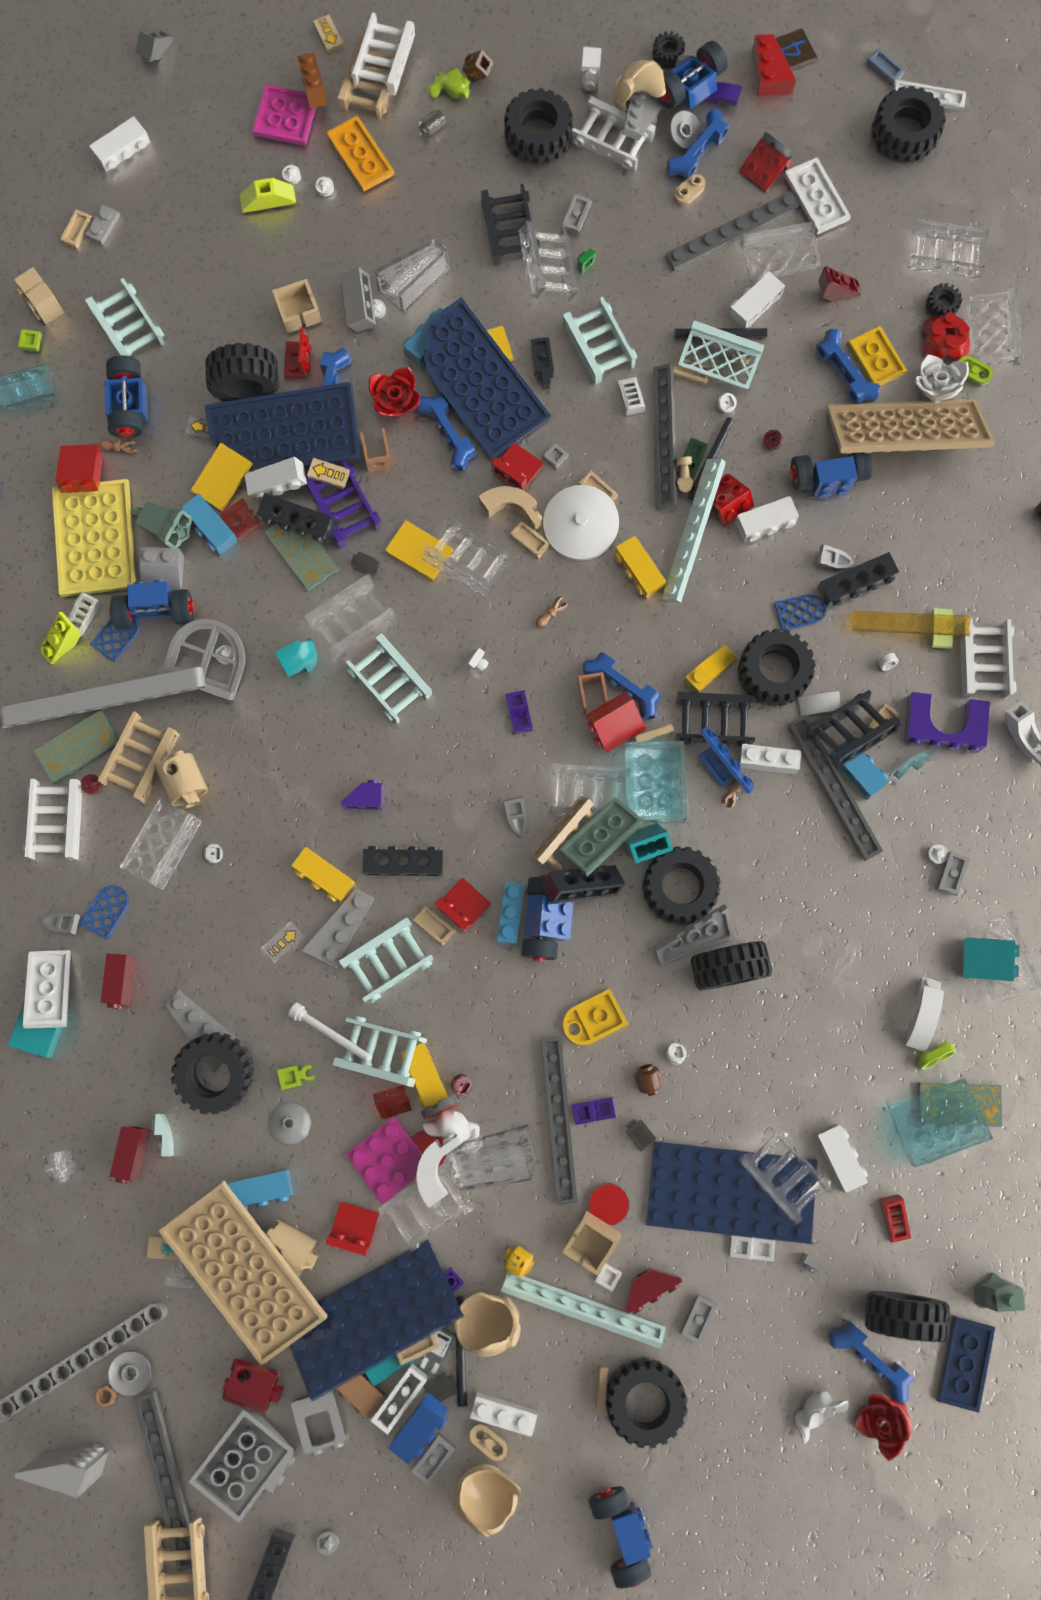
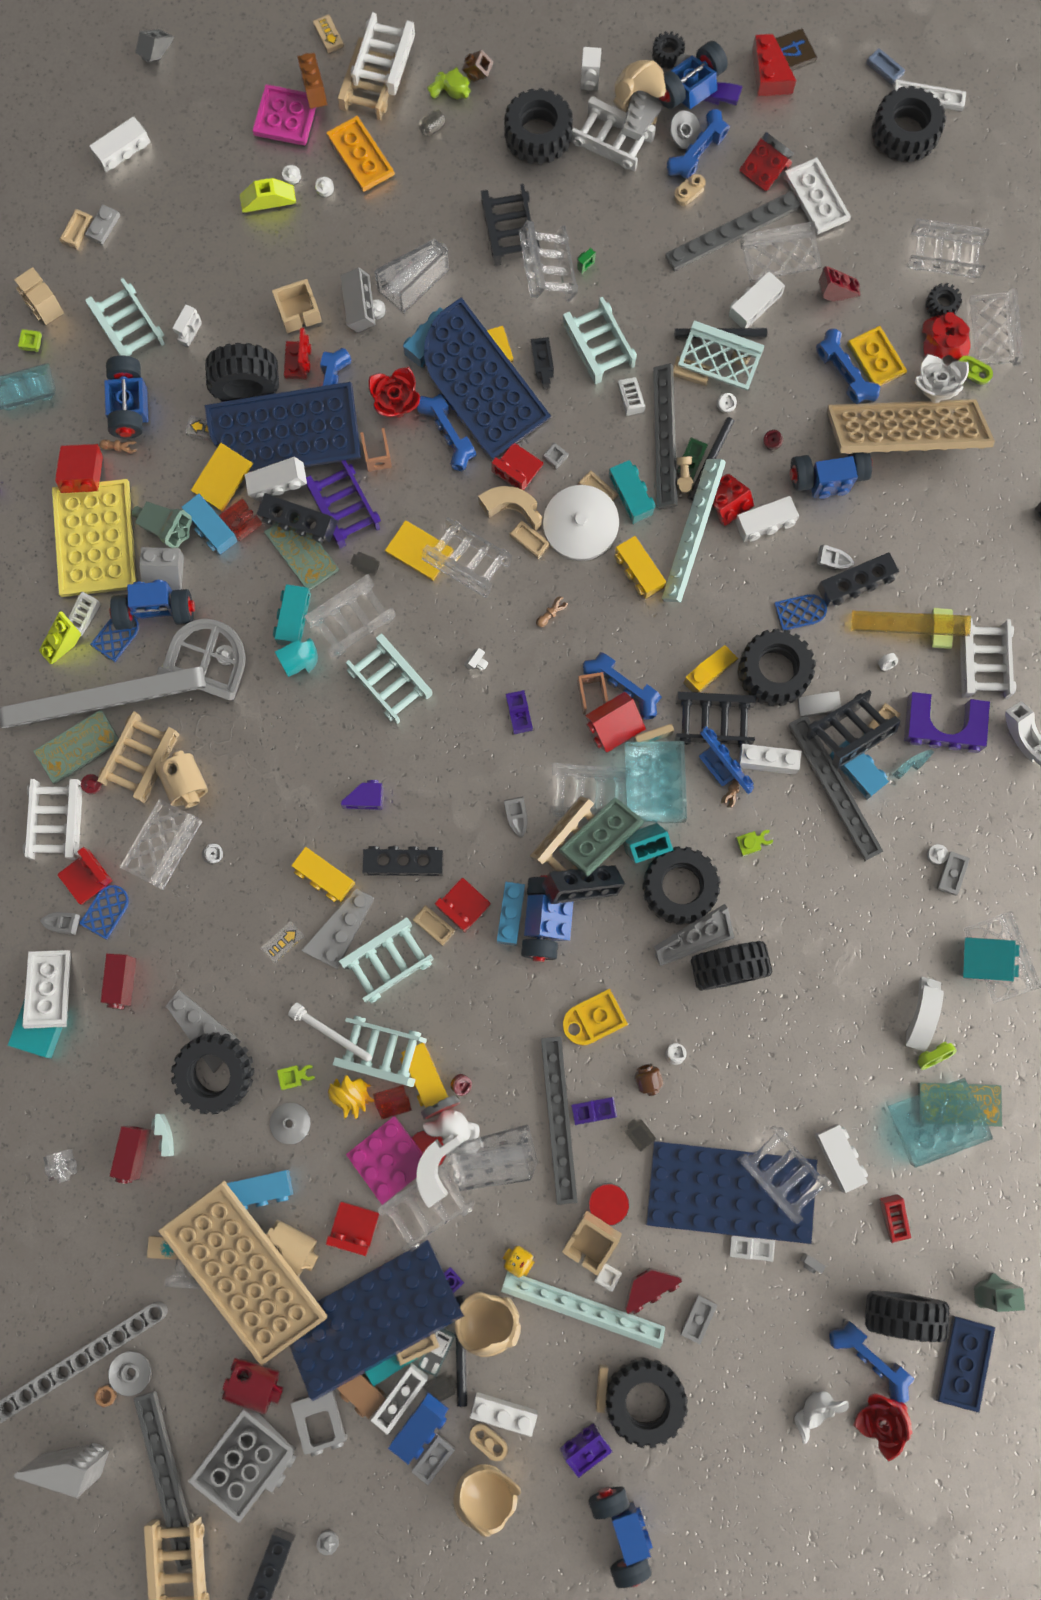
(84, 876): none -> red bracket
(187, 325): none -> white brick
(291, 614): none -> teal brick
(328, 473): tan tile -> none
(349, 1095): none -> yellow hair
(576, 214): light grey plate -> none
(585, 1450): none -> dark purple bracket
(632, 491): none -> teal brick
(750, 842): none -> lime plate

